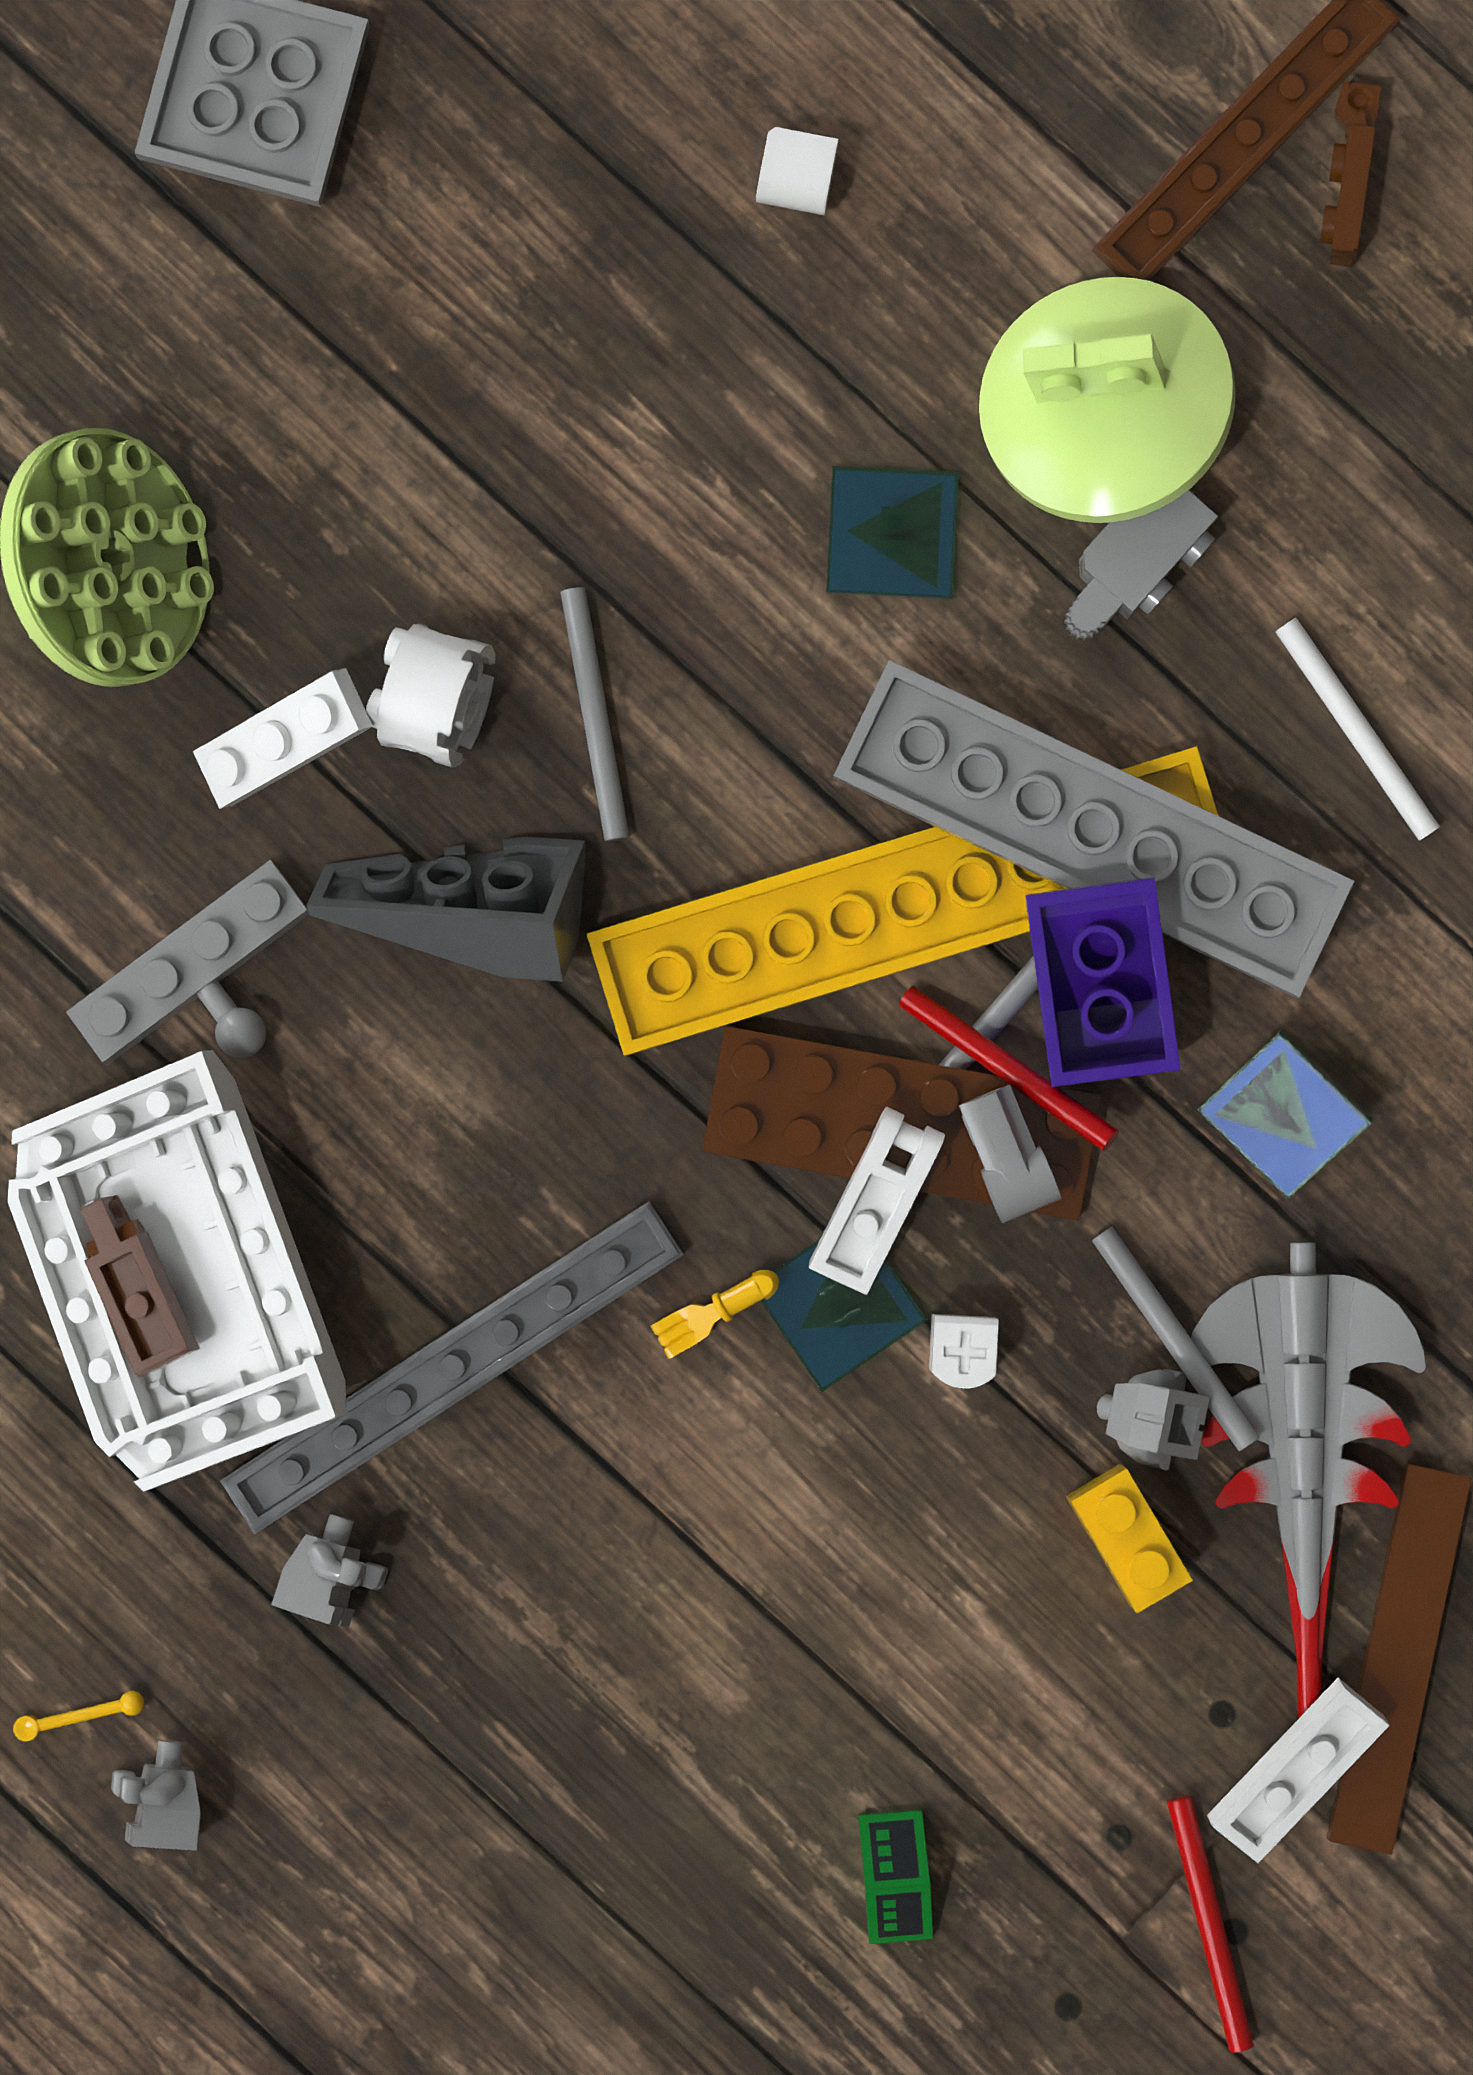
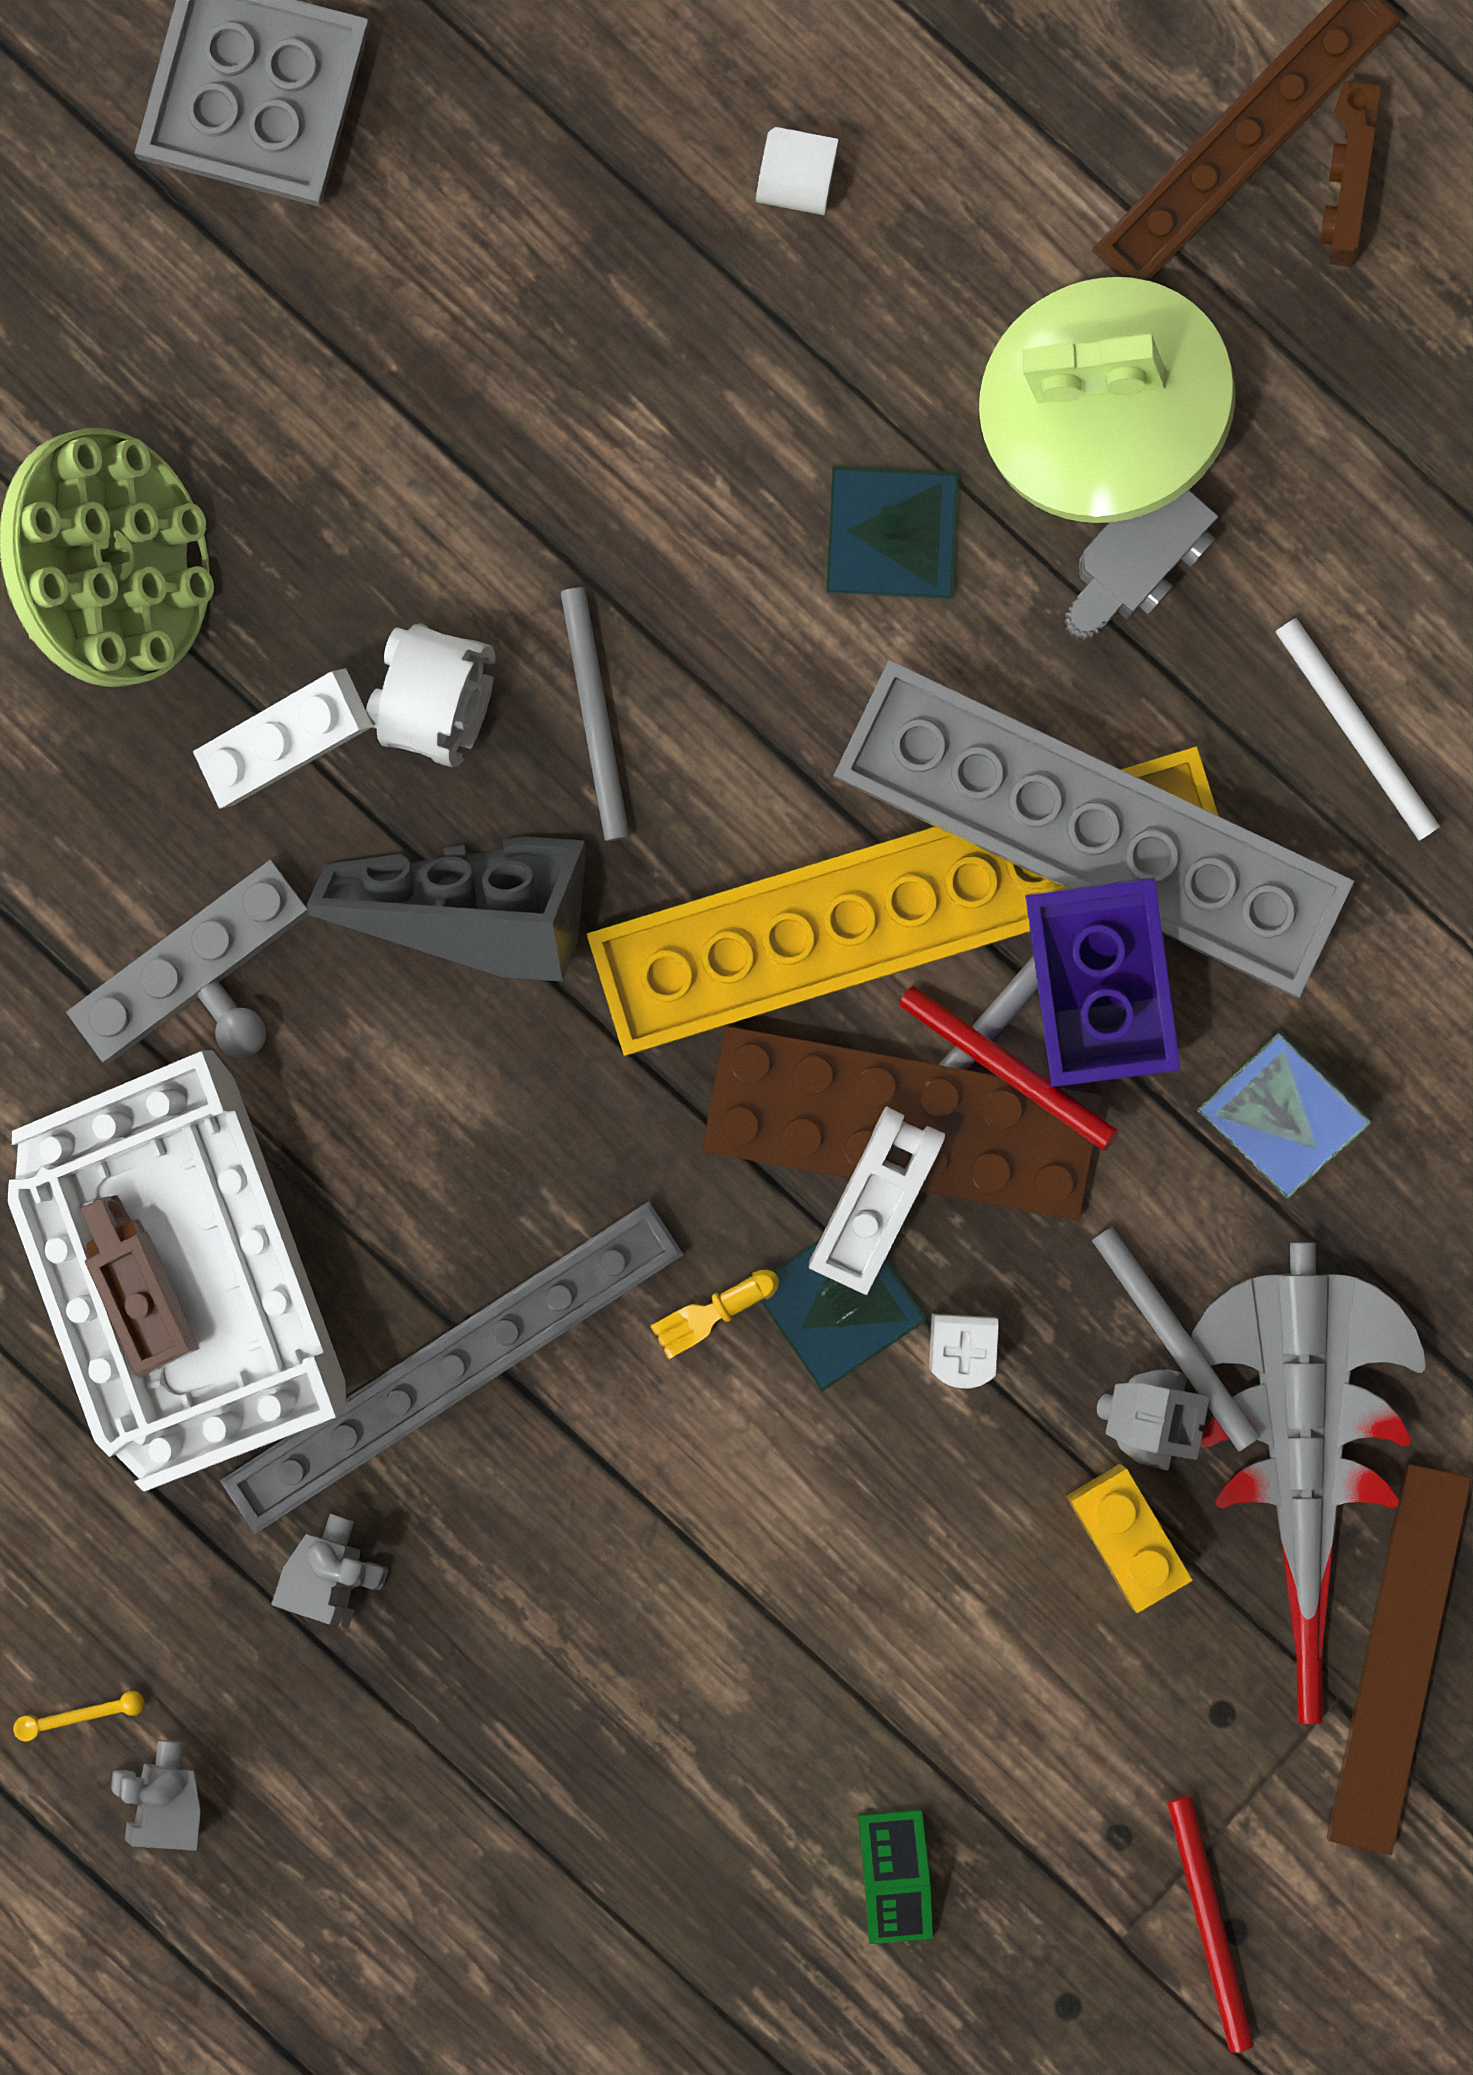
(1013, 1167): light grey piece -> none
(1298, 1770): white plate -> none

